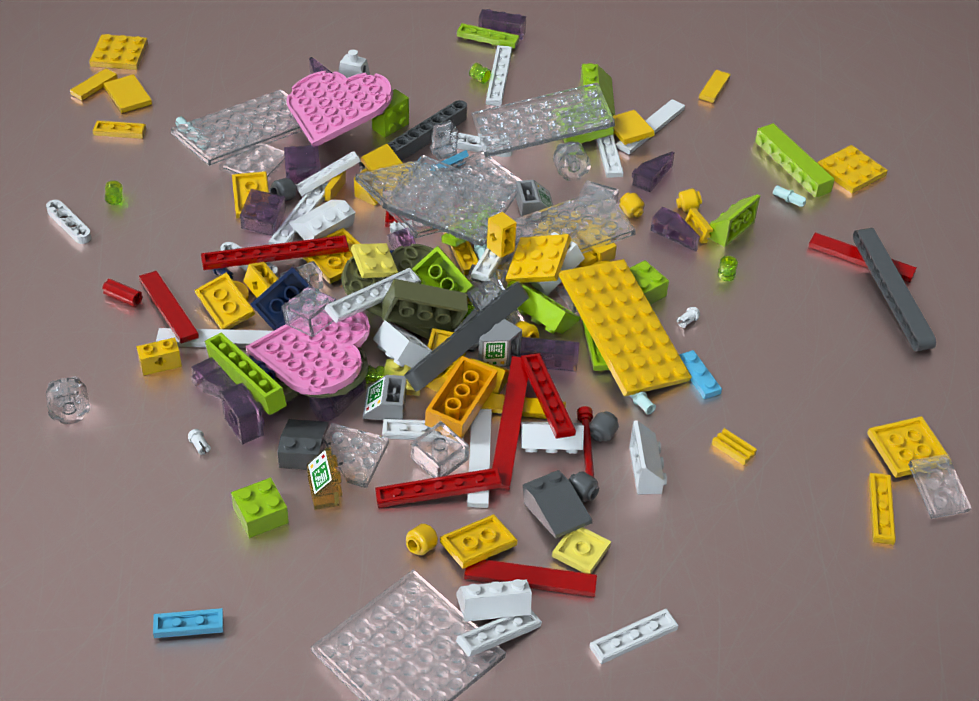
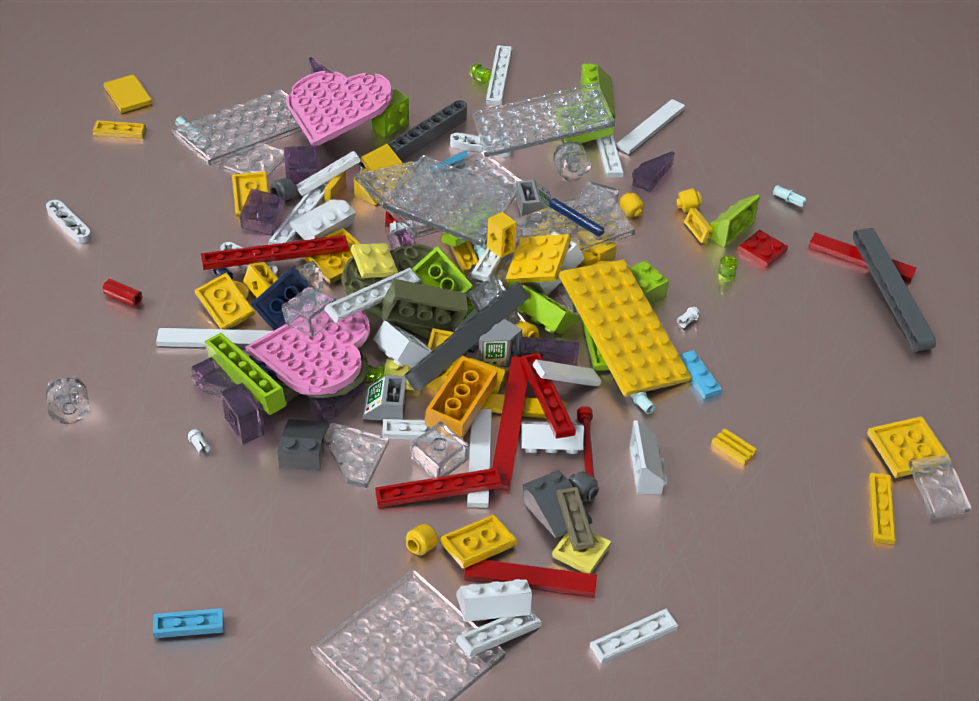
(93, 84): yellow tile -> none
(113, 192): clear neon green wheel -> none
(118, 52): yellow plate -> none
(159, 356): yellow brick -> none
(169, 307): red tile -> none
(260, 507): lime brick -> none
(324, 480): clear yellow slope -> none
(353, 64): white torso -> none
(444, 140): clear brick -> none
(487, 35): lime plate -> none
(503, 22): clear purple brick -> none
(566, 373): none -> white tile
(575, 519): none -> dark tan tile
(576, 217): none -> dark blue axle
(604, 426): dark grey head -> none
(631, 127): yellow tile -> none
(674, 227): clear purple slope -> none
(714, 86): yellow tile -> none
(762, 248): none -> red plate
(794, 160): lime brick -> none
(852, 169): yellow plate -> none

